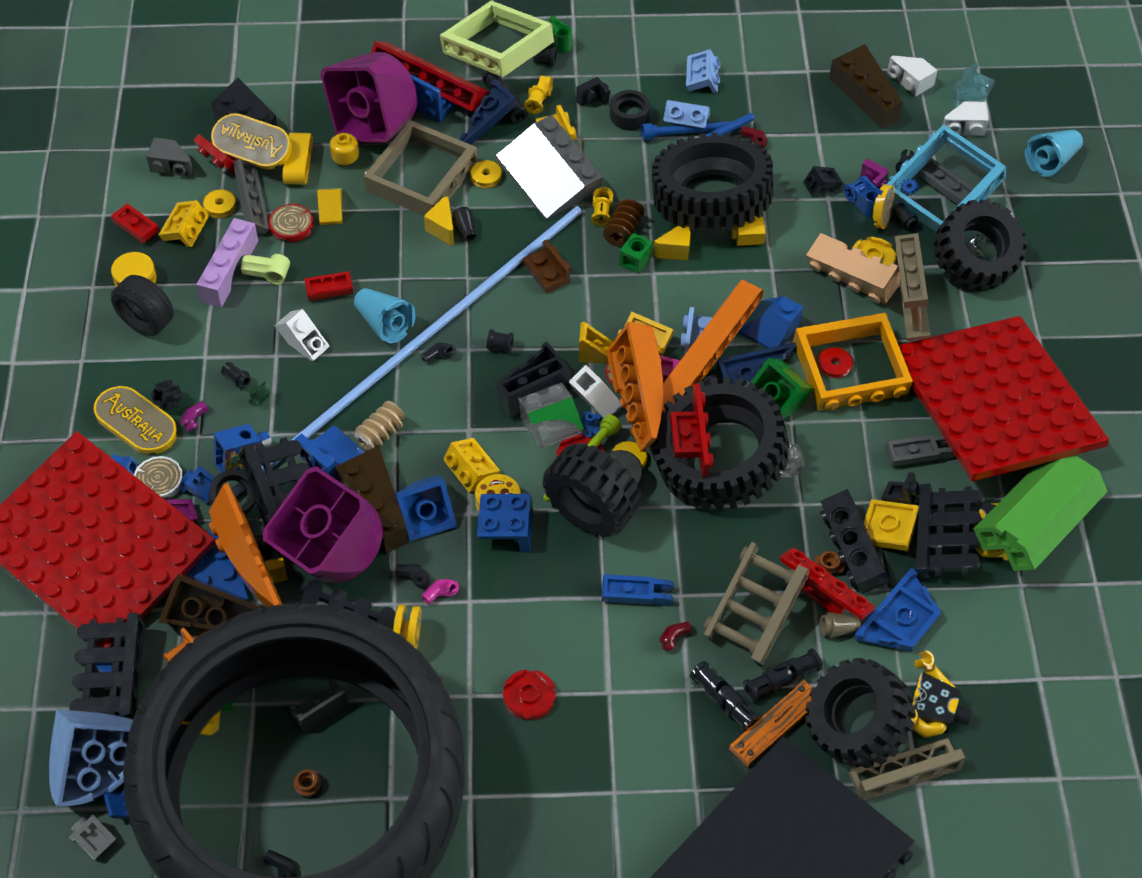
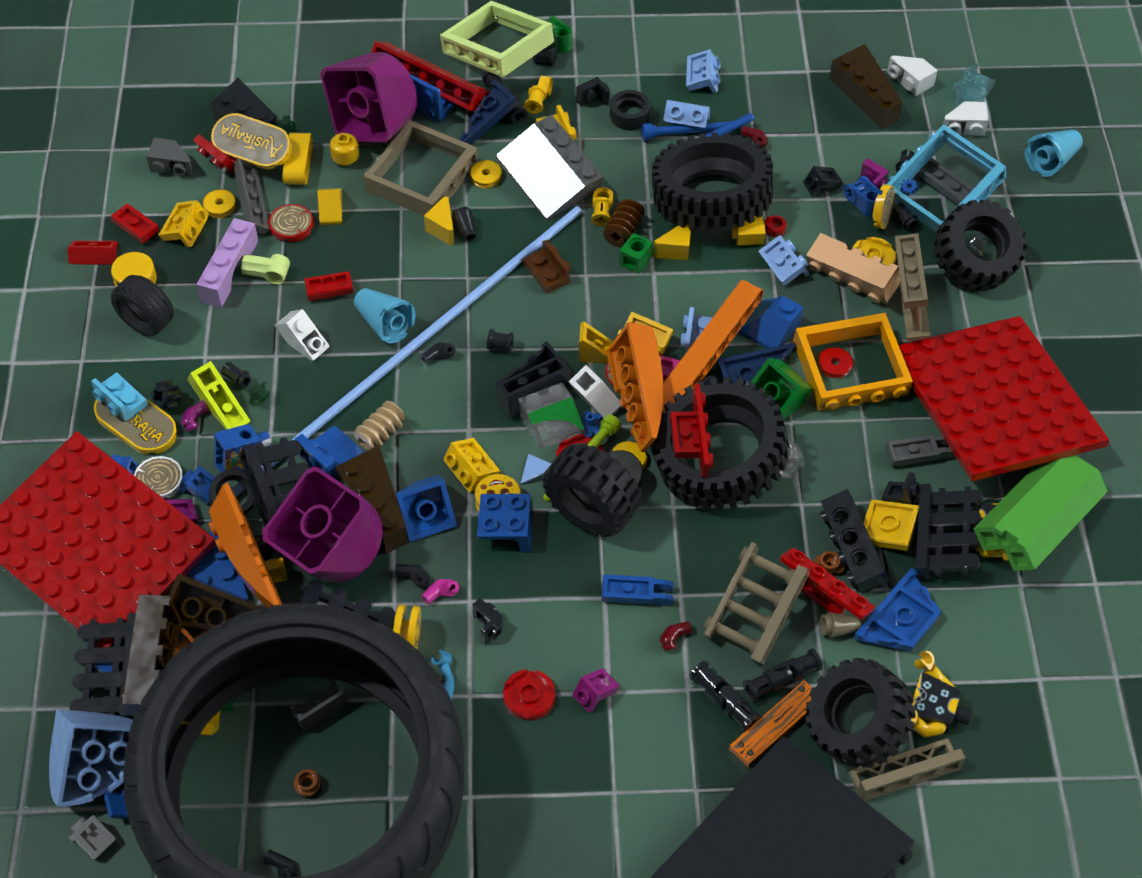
(92, 252): none -> red slope
(119, 396): none -> medium azure bracket
(152, 647): none -> dark brown wedge
(217, 396): none -> neon yellow slope
(287, 125): none -> clear green plate
(446, 671): none -> dark azure piece
(489, 617): none -> black bracket
(534, 468): none -> light blue piece
(594, 688): none -> magenta bracket
(775, 225): none -> red tile
(783, 261): none -> light blue bracket

